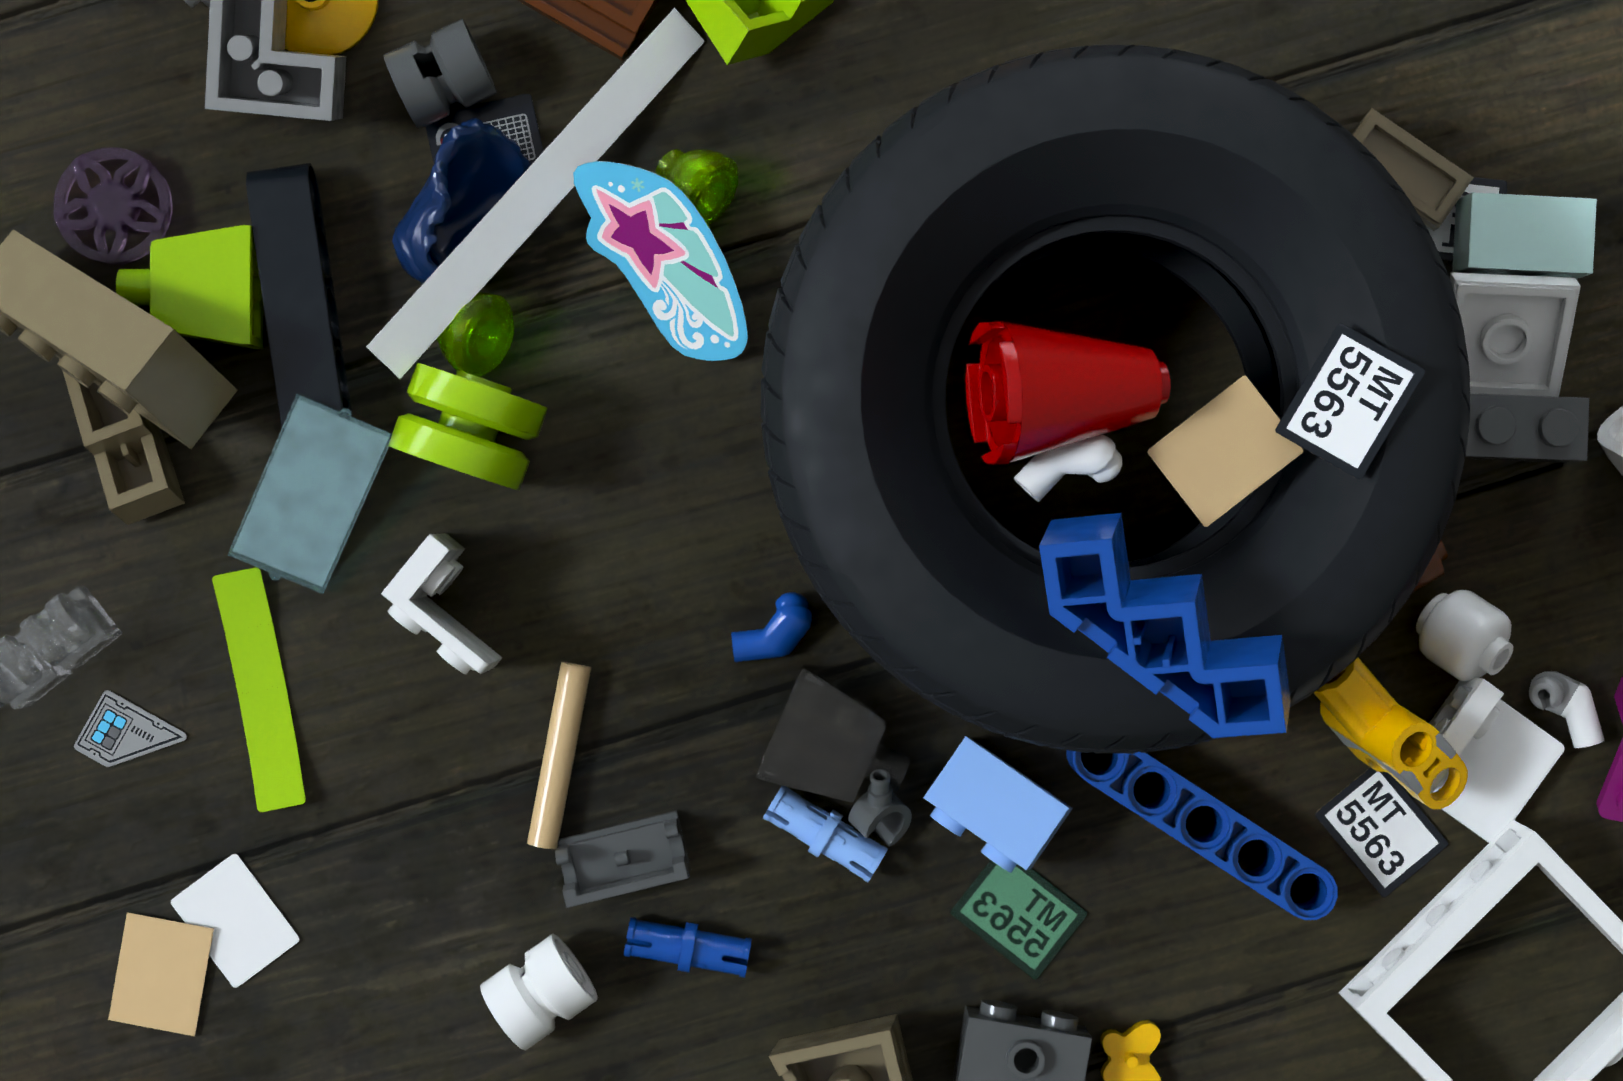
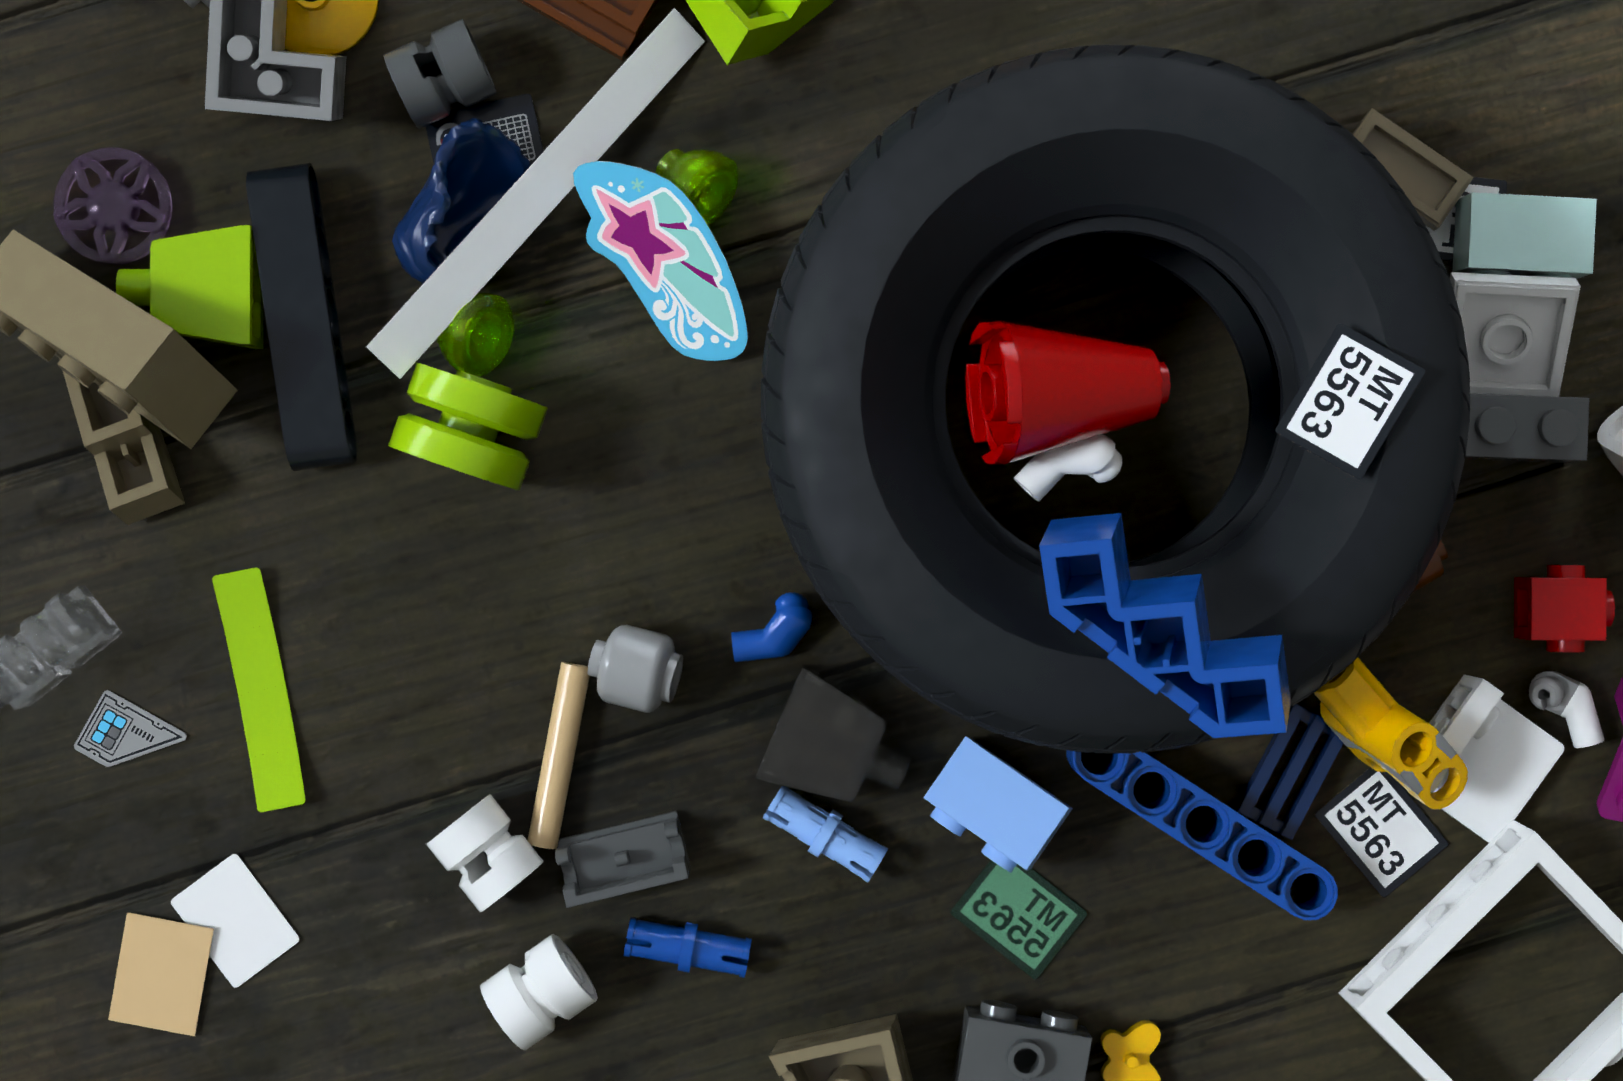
(310, 494): clear light blue piece -> none
(432, 572): white bracket -> none
(463, 848): none -> white wheel
(636, 668): none -> light grey head
(881, 810): dark grey piece -> none
(1224, 451): tan sticker -> none
(1311, 783): none -> dark blue tile
(1464, 635): white head -> none
(1562, 608): none -> red brick

